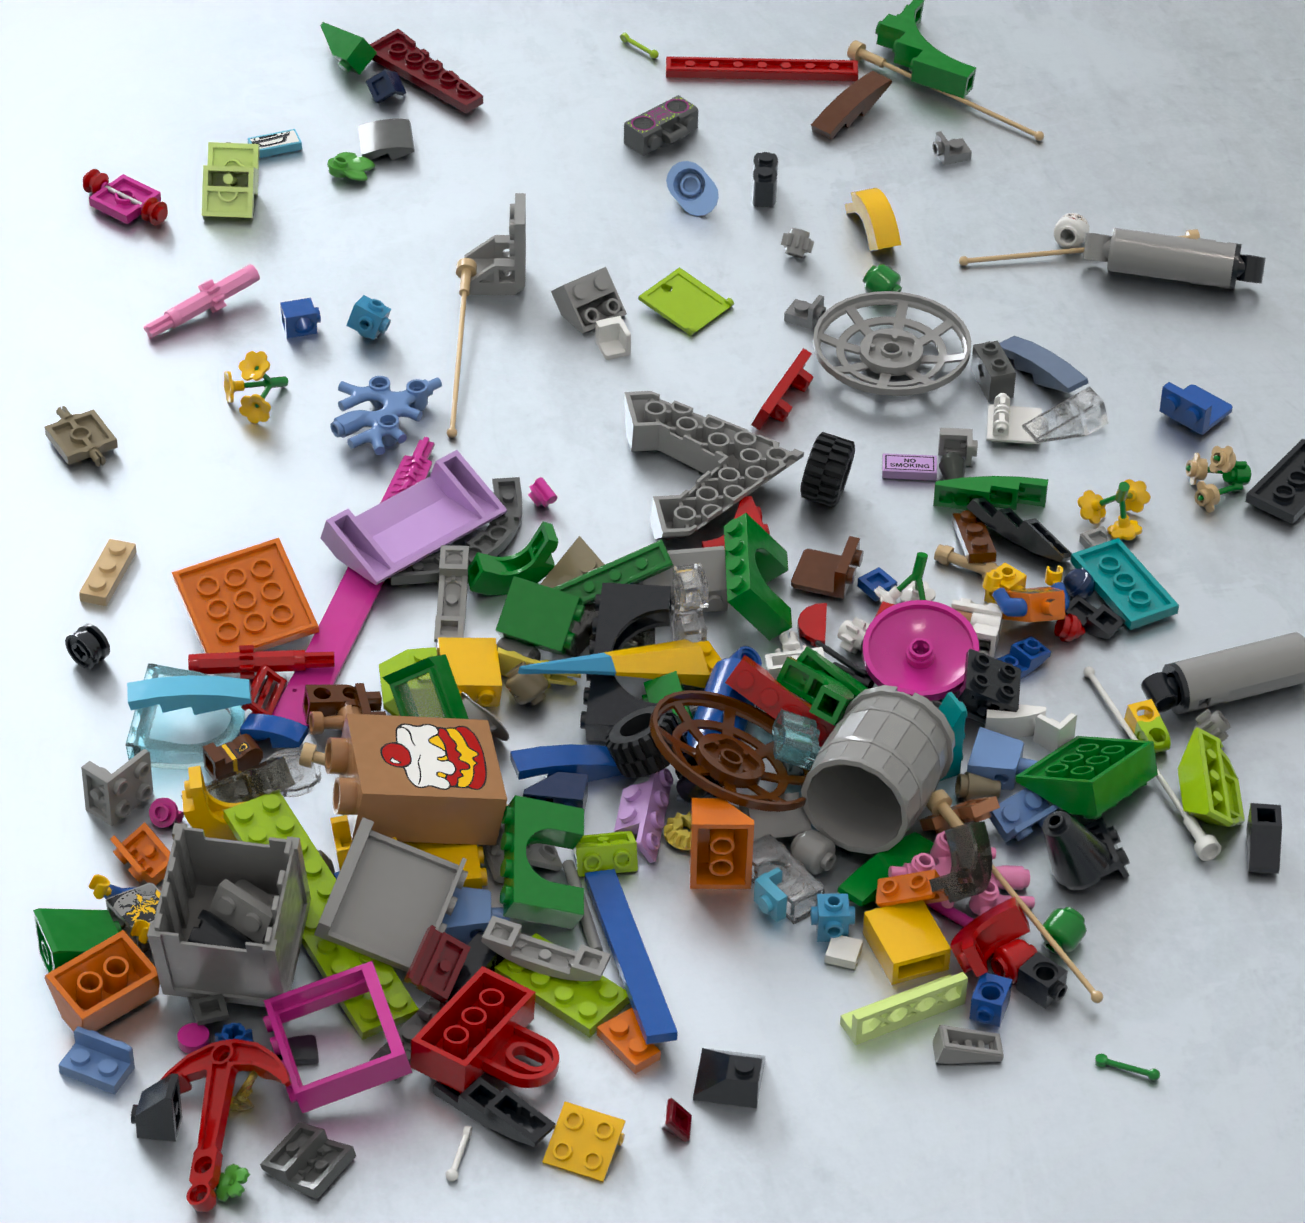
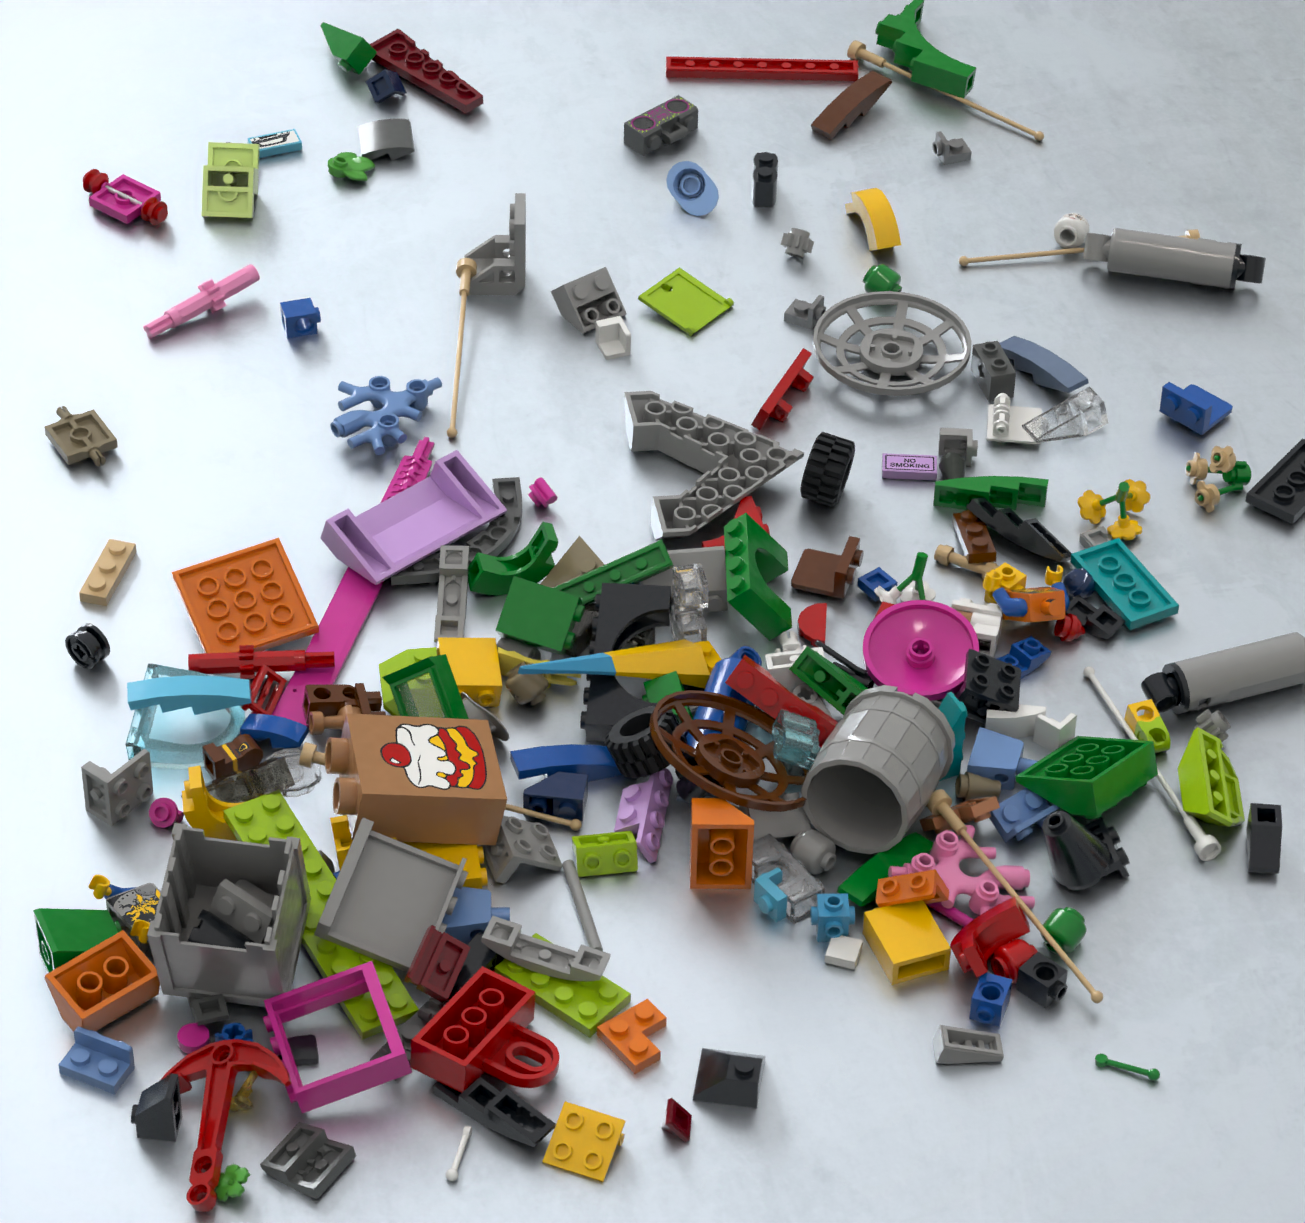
(145, 854): orange bracket -> none
(254, 368): yellow plant -> none
(369, 317): dark azure brick -> none
(525, 892): green arch -> none
(625, 38): lime hinge -> none
(631, 957): blue tile -> none
(674, 831): light yellow gear -> none
(825, 693): green arch -> none
(852, 634): white gear -> none
(905, 1008): yellowish green fence -> none
(969, 862): clear smoke arch -> none

